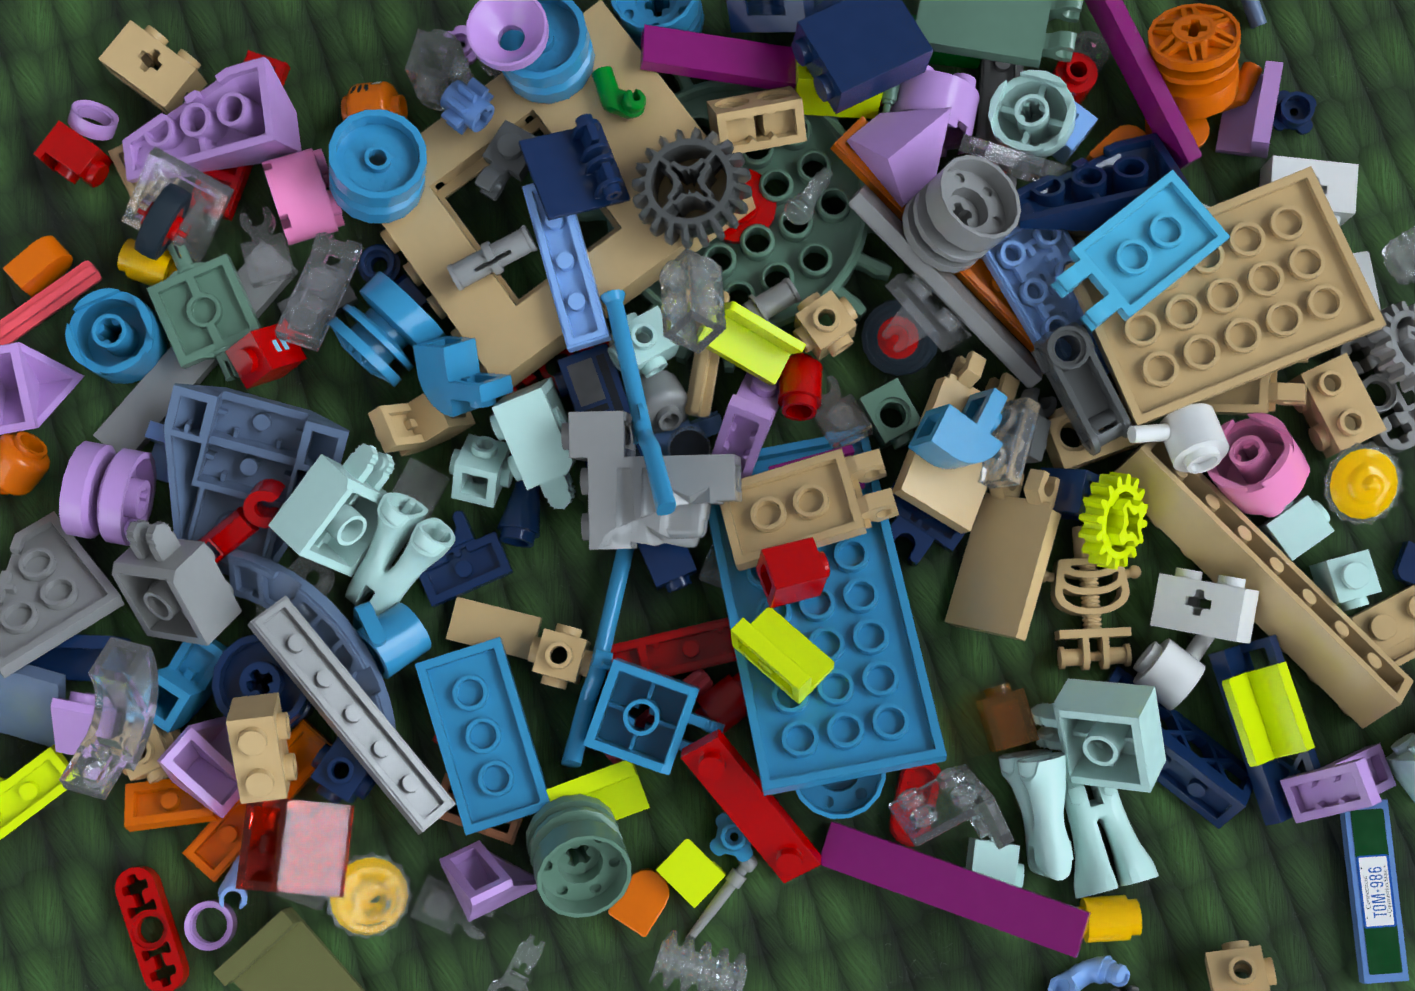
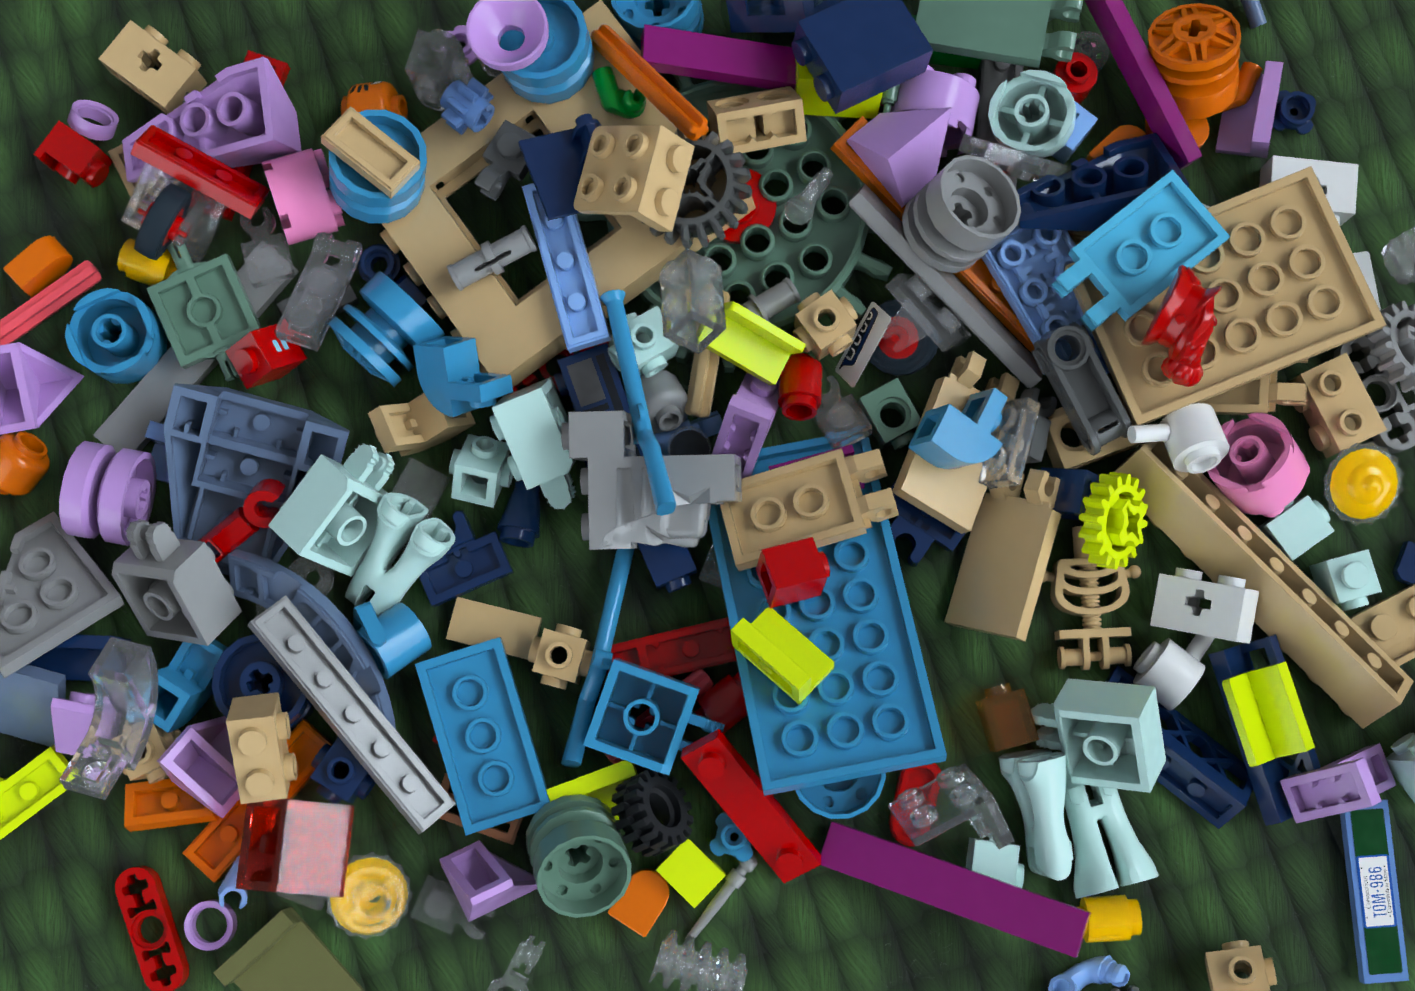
(200, 171): none -> red tile
(370, 152): none -> tan tile
(635, 174): none -> tan bracket
(649, 83): none -> orange axle
(652, 812): none -> black tyre
(865, 342): none -> white sticker
(1184, 326): none -> red piece

